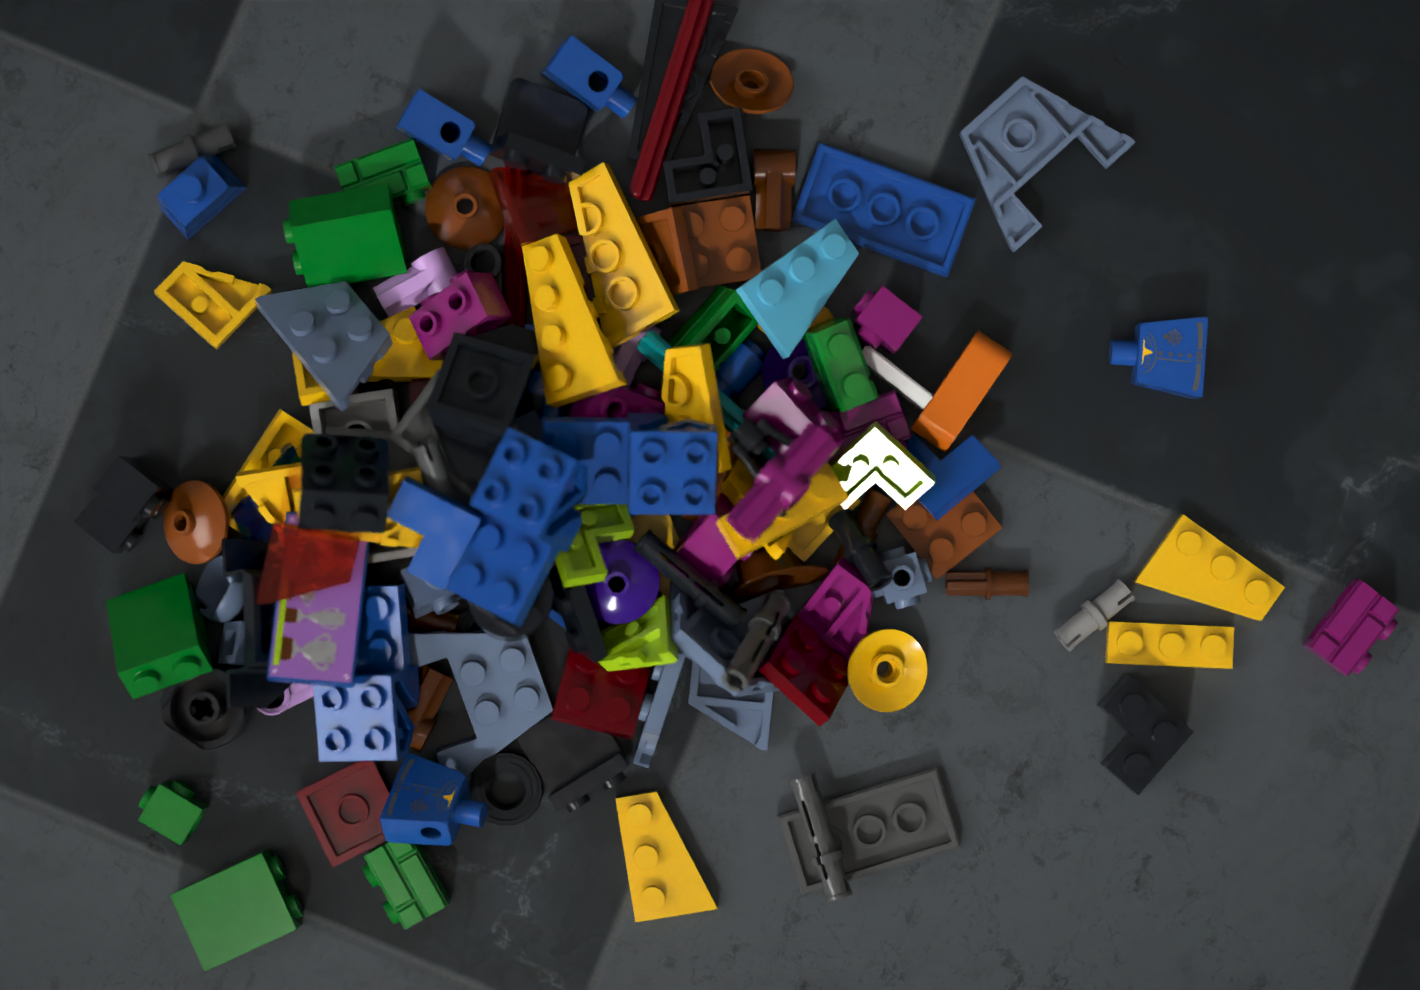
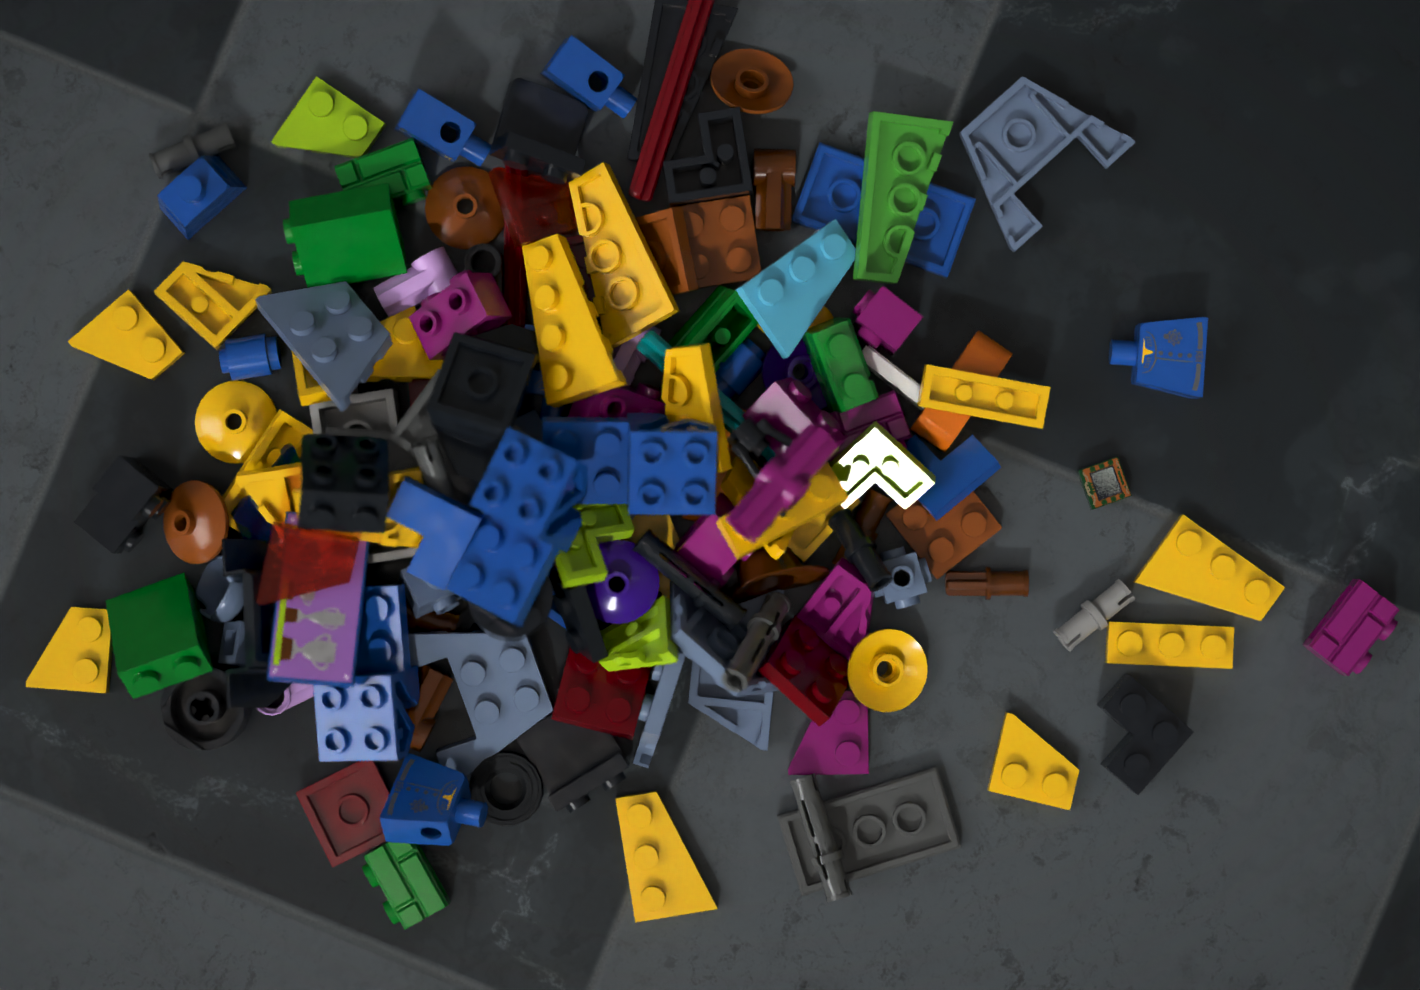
(77, 654): none -> yellow wing
(129, 338): none -> yellow wing
(172, 810): green brick -> none
(218, 404): none -> yellow dish
(238, 909): green brick -> none
(250, 356): none -> blue brick
(329, 124): none -> lime wing
(836, 745): none -> magenta wing
(895, 182): none -> bright green wing
(983, 396): none -> yellow plate
(1031, 767): none -> yellow wing
(1104, 483): none -> tile

